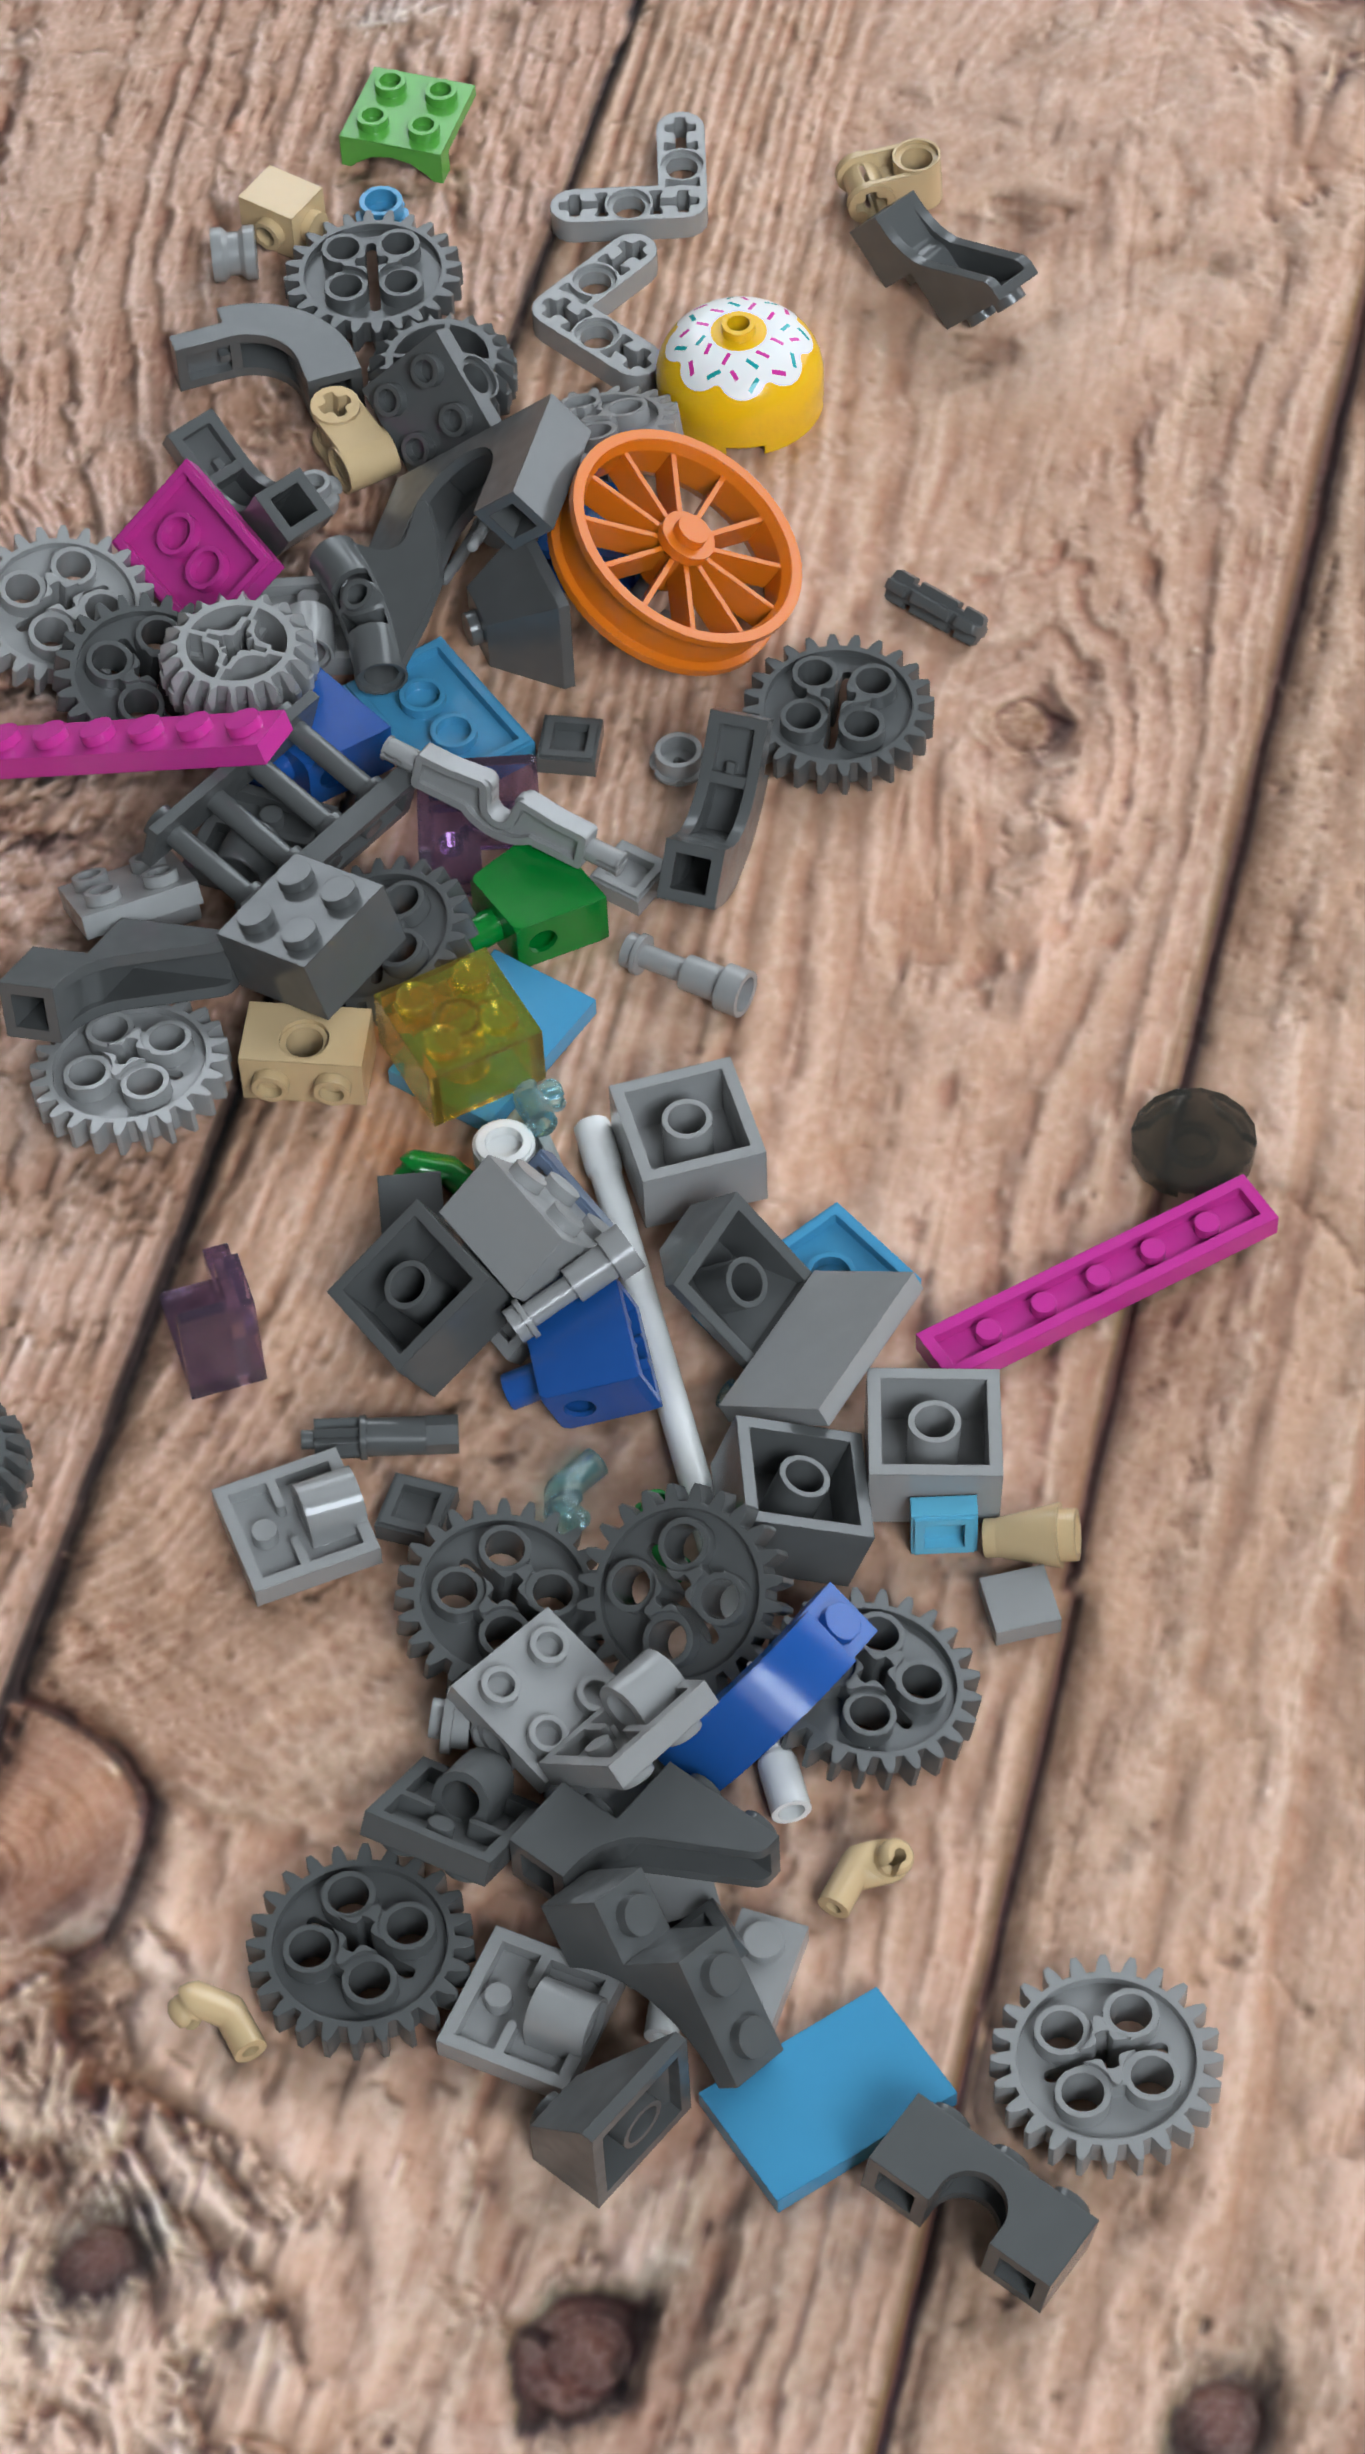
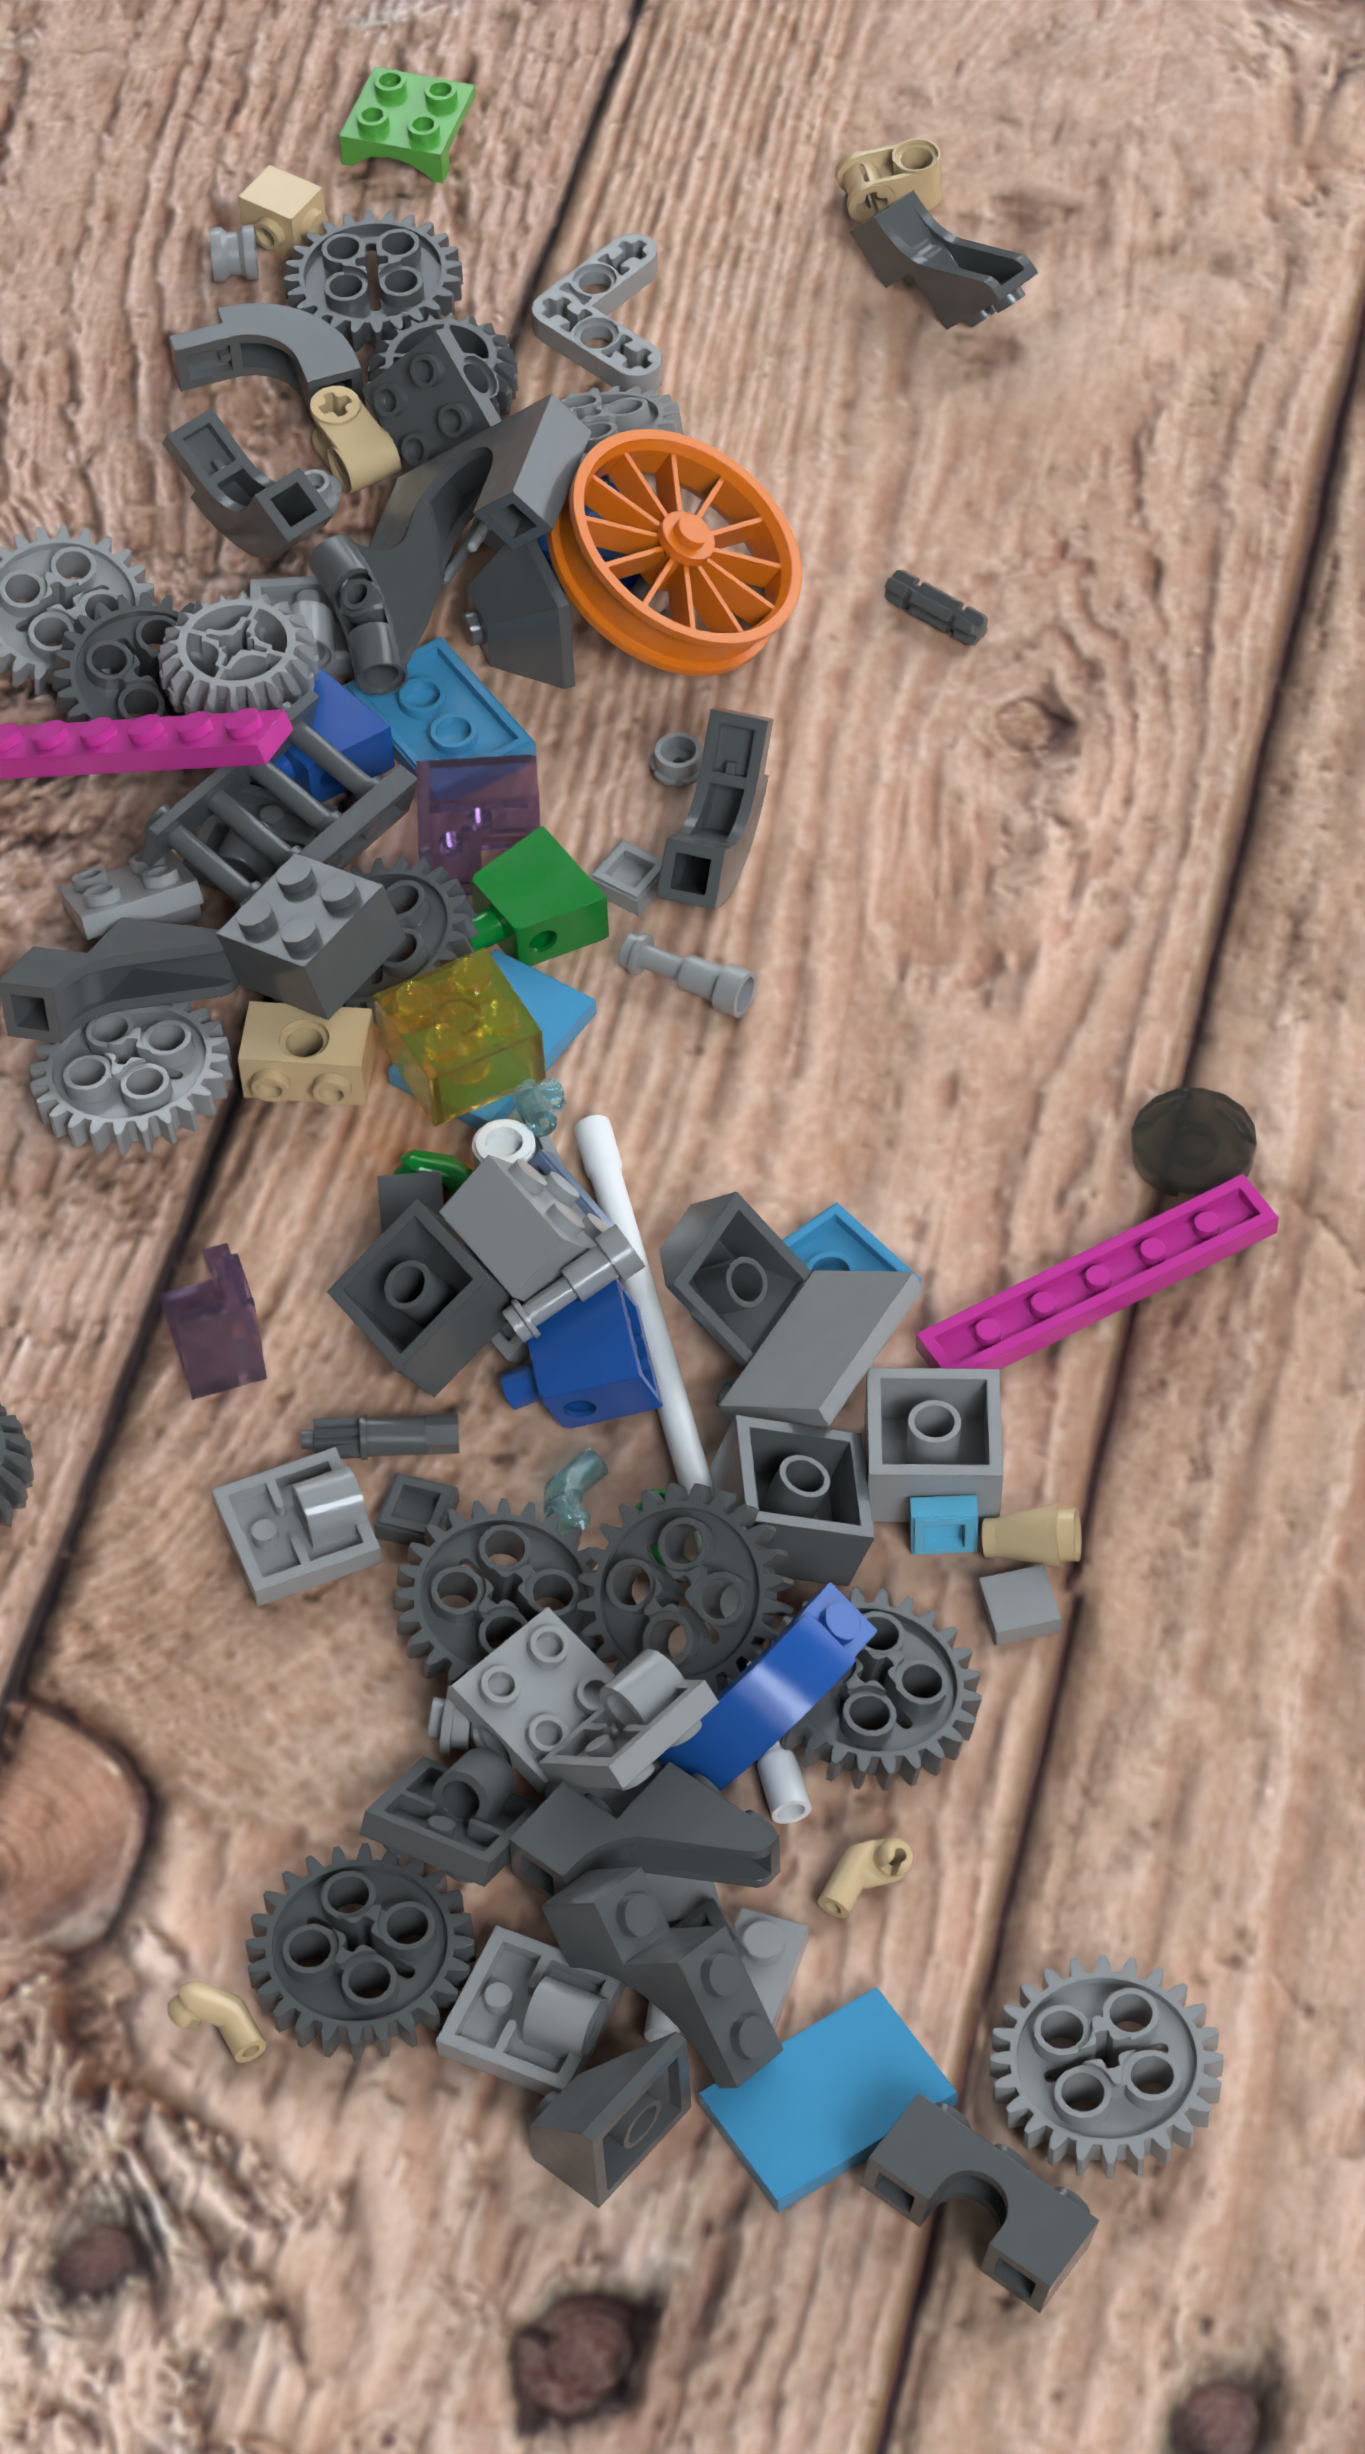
(197, 543): dark pink tile -> none
(381, 200): dark azure plate -> none
(531, 820): light grey piece -> none
(570, 745): dark grey tile -> none
(667, 197): light grey beam -> none
(687, 1139): light grey brick -> none
(742, 374): cylinder -> none
(878, 725): dark grey gear -> none

